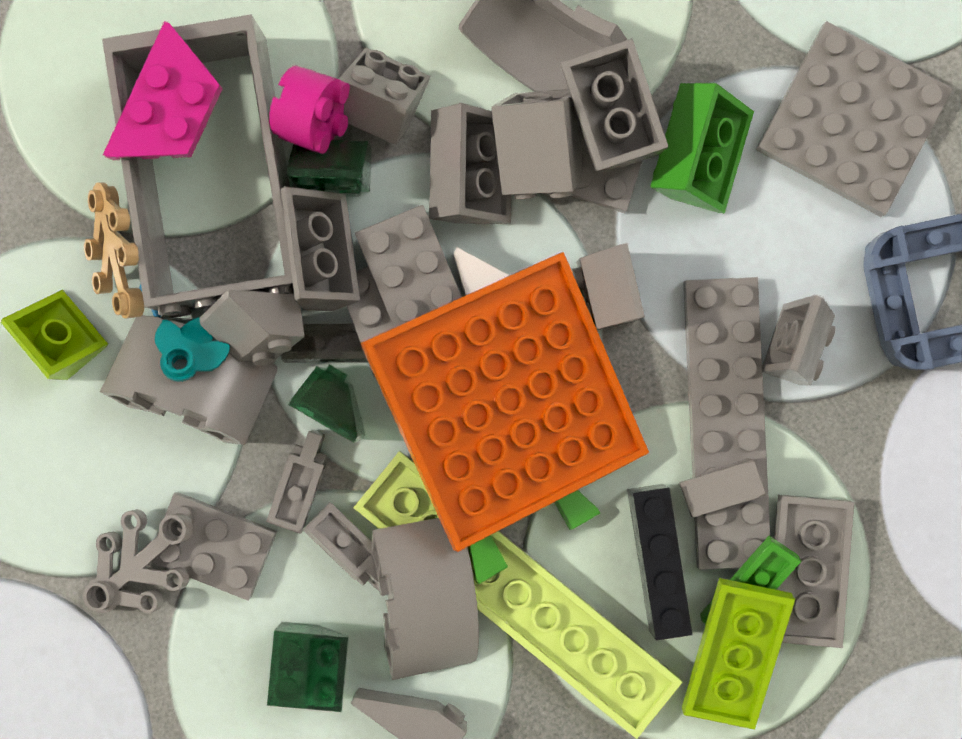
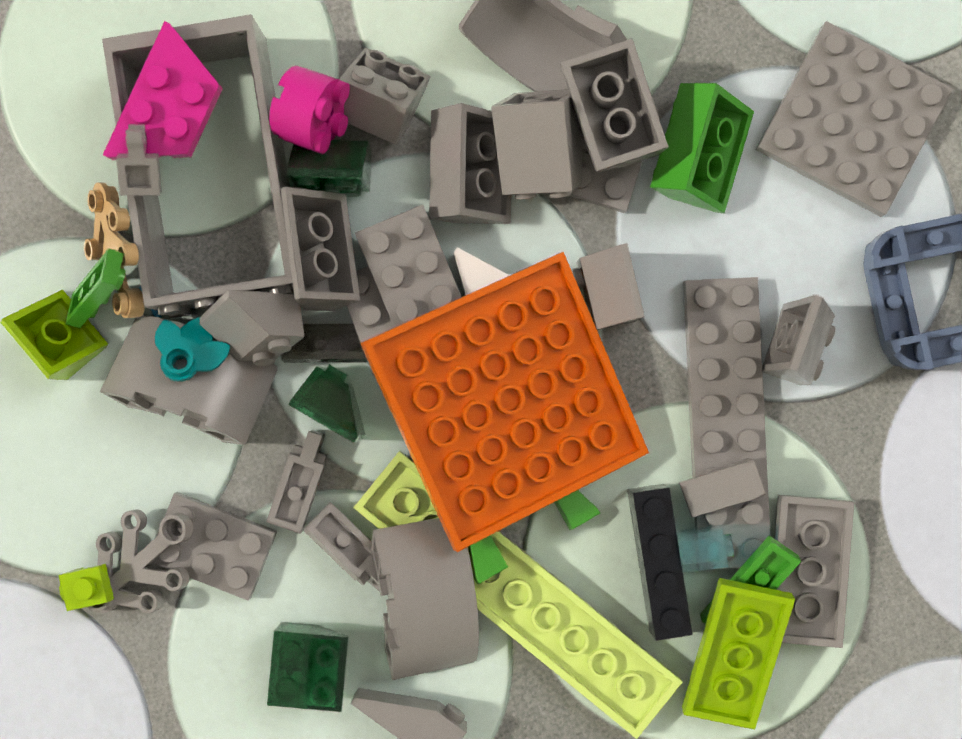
(85, 587): none -> lime bracket
(96, 288): none -> bright green plate
(137, 169): none -> light grey plate
(704, 548): none -> clear light blue brick

